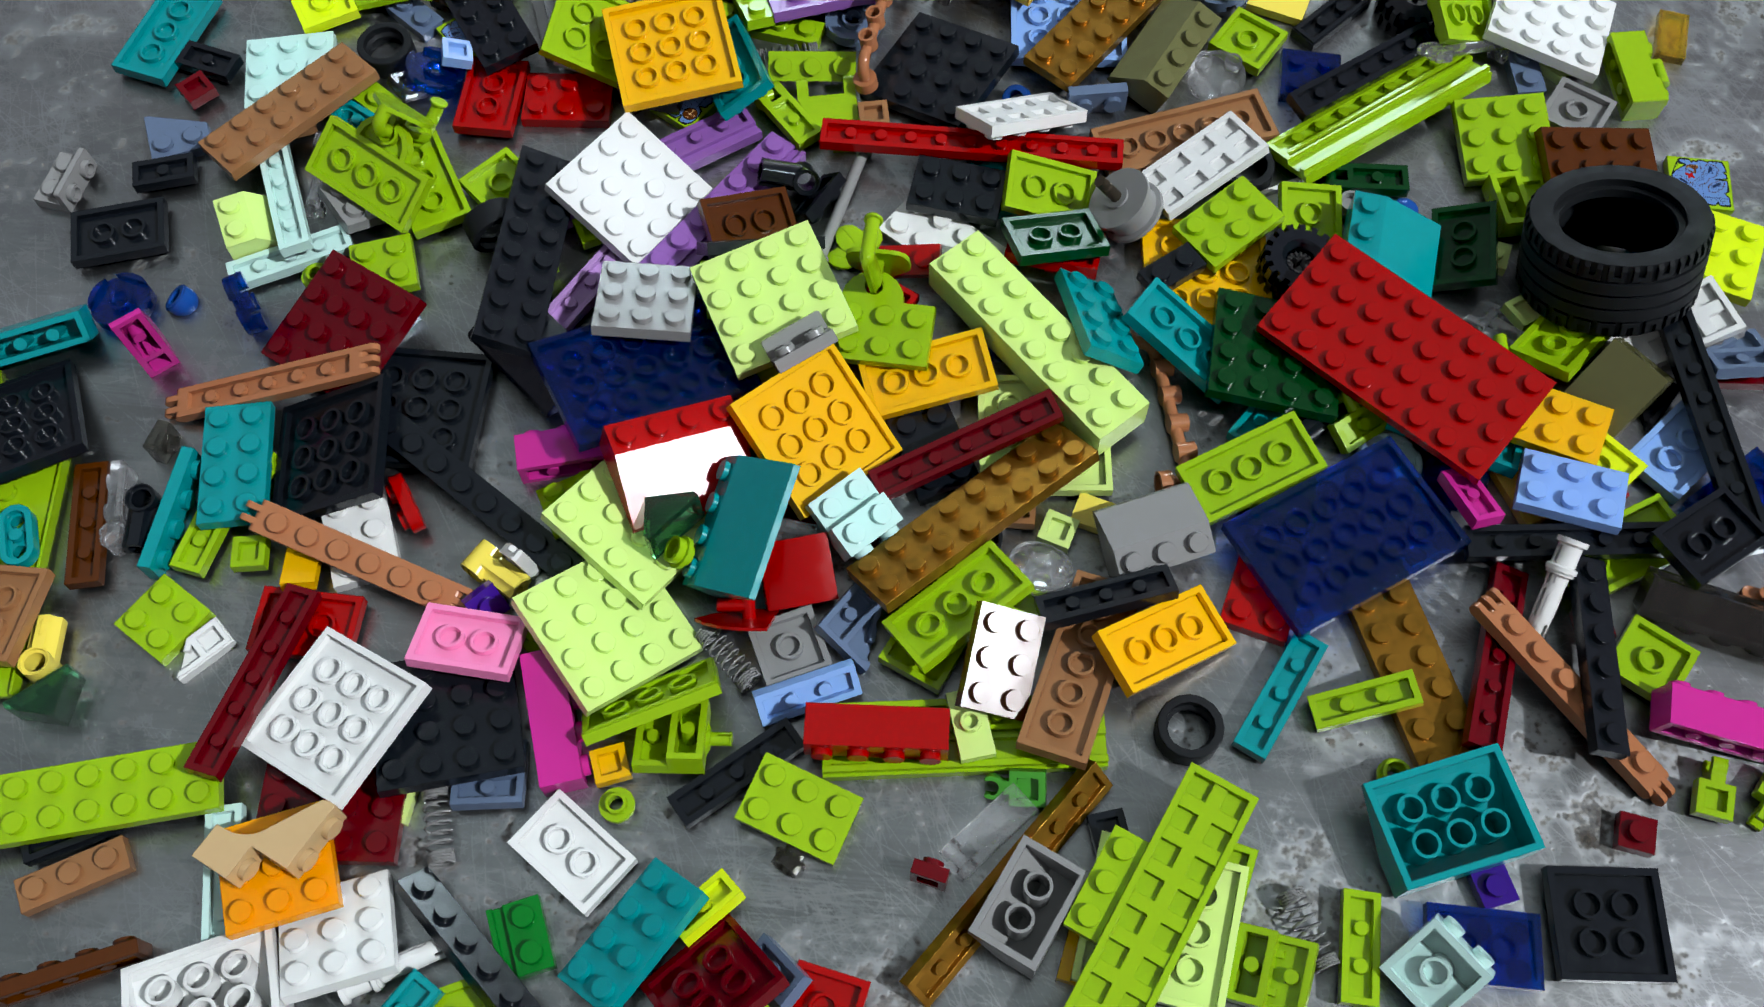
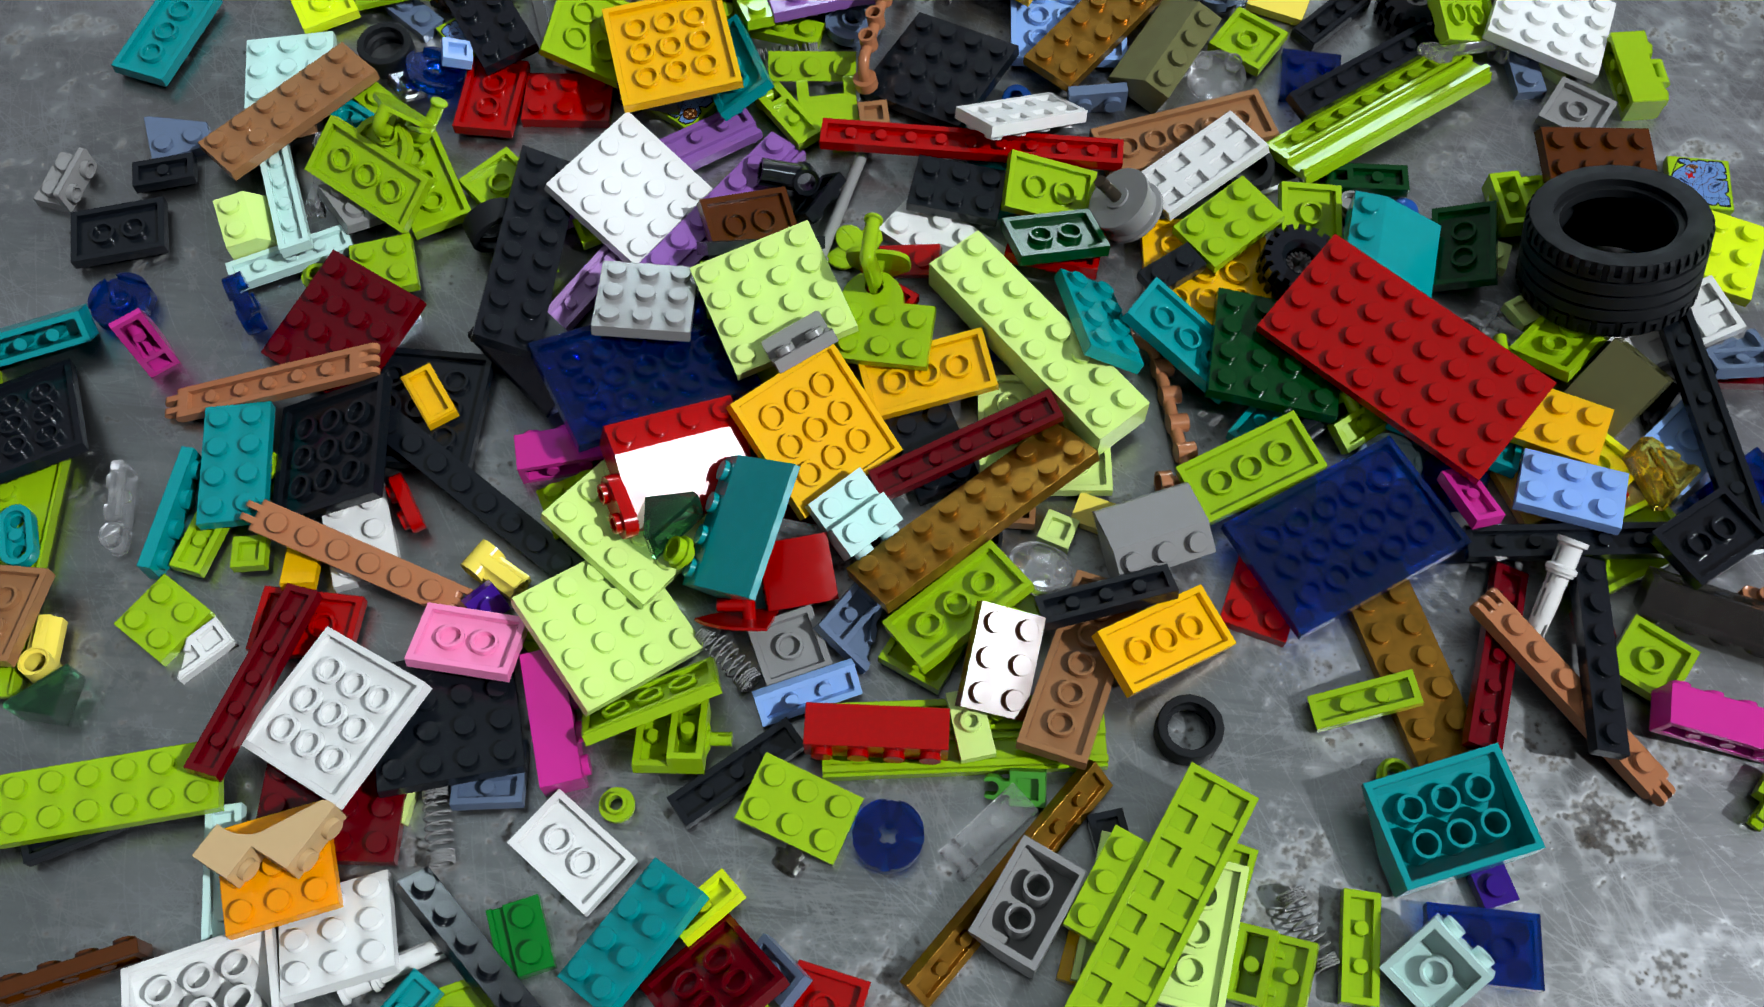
(74, 875): medium nougat plate -> none
(85, 553): reddish brown plate -> none
(139, 517): black piece -> none
(162, 441): clear smoke plate -> none
(182, 301): blue piece -> none
(197, 89): dark red plate -> none
(210, 60): black plate -> none
(430, 396): none -> yellow tile
(520, 560): white tile -> none
(610, 765): yellow plate -> none
(622, 513): none -> red plate
(891, 815): none -> clear blue plate
(930, 873): dark red plate -> none
(1279, 697): teal plate -> none
(1498, 135): lime plate -> none
(1608, 925): black plate -> none
(1635, 834): dark red plate -> none
(1658, 472): none -> clear yellow wing
(1670, 37): clear yellow tile -> none
(1710, 794): lime plate -> none

